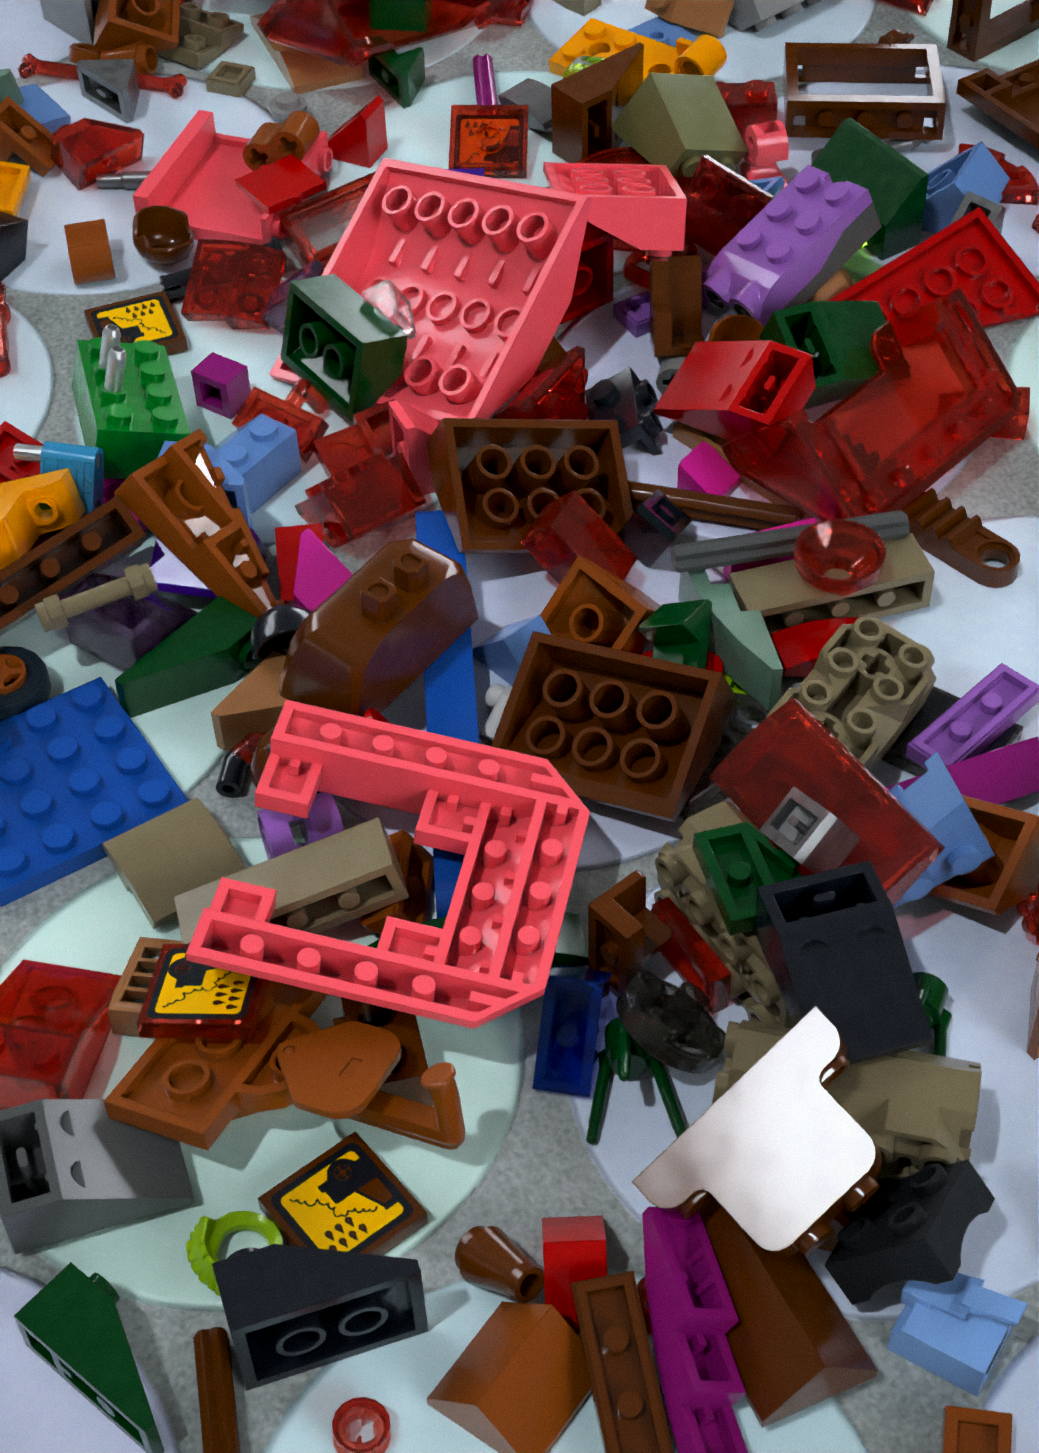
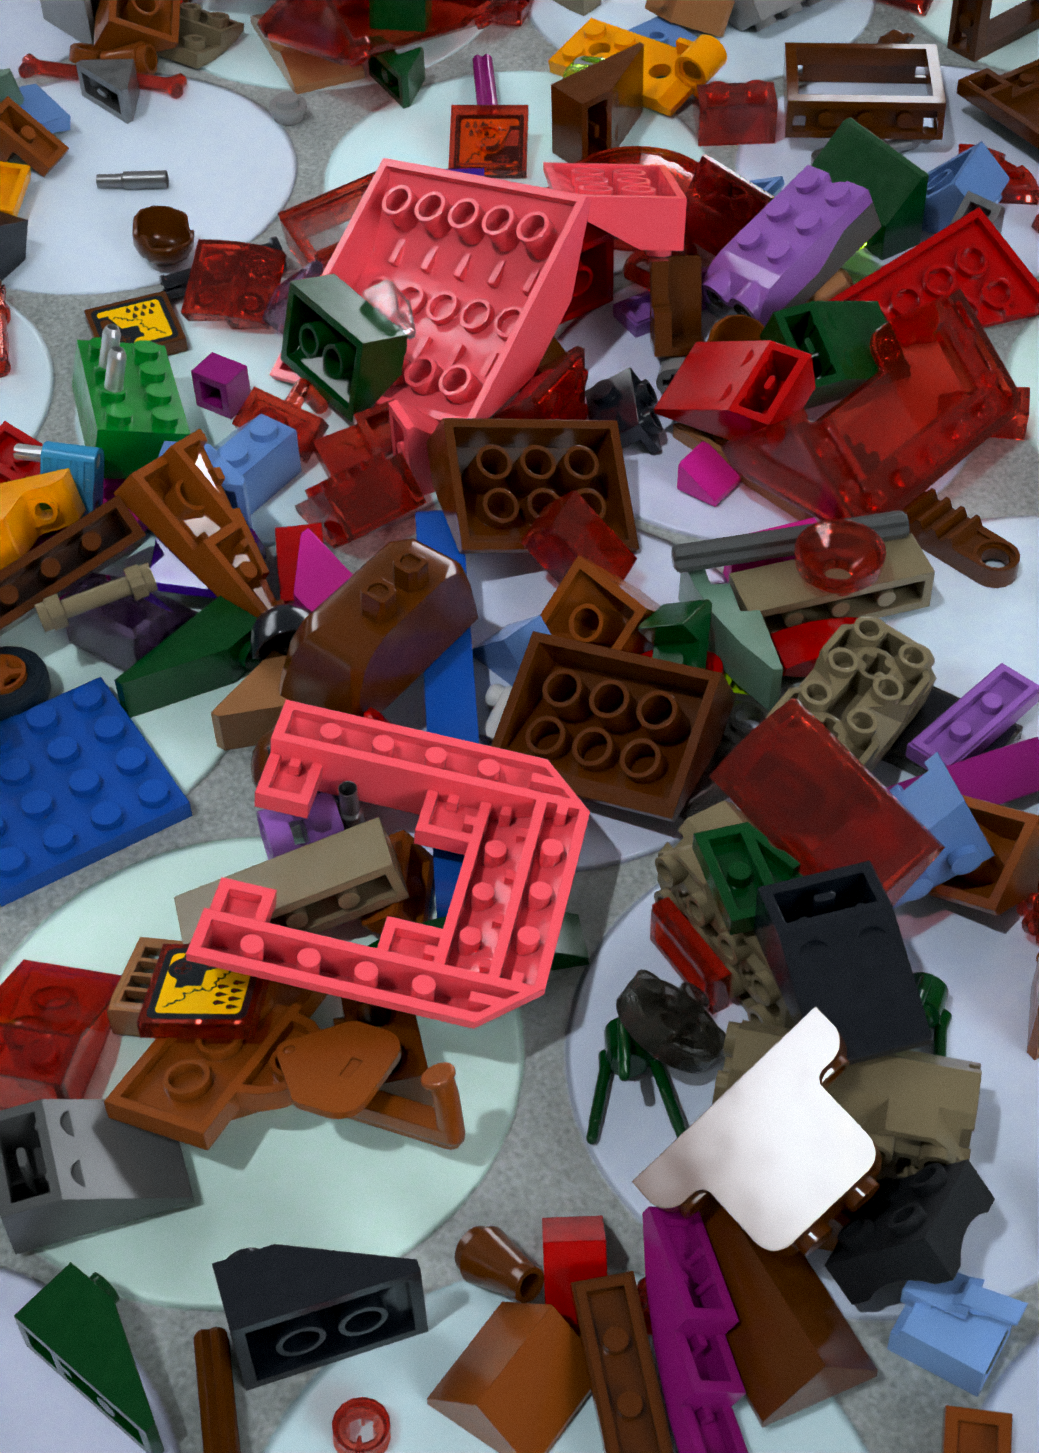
(89, 251): dark orange axle -> none
(95, 148): clear red slope -> none
(172, 857): dark tan slope -> none
(200, 180): coral panel -> none
(210, 1233): lime piece -> none
(230, 79): dark tan tile -> none
(235, 765): black arm -> none
(280, 140): dark orange axle -> none
(280, 184): red piece -> none
(344, 1203): tile -> none
(350, 809): none -> flat silver pin
(361, 137): red slope -> none
(538, 98): flat silver slope -> none
(571, 1030): clear blue slope -> none
(624, 931): reddish brown panel -> none
(653, 528): black slope -> none
(678, 121): olive slope -> none
(718, 507): reddish brown axle -> none
(765, 146): coral leg -> none
(809, 832): flat silver slope -> none

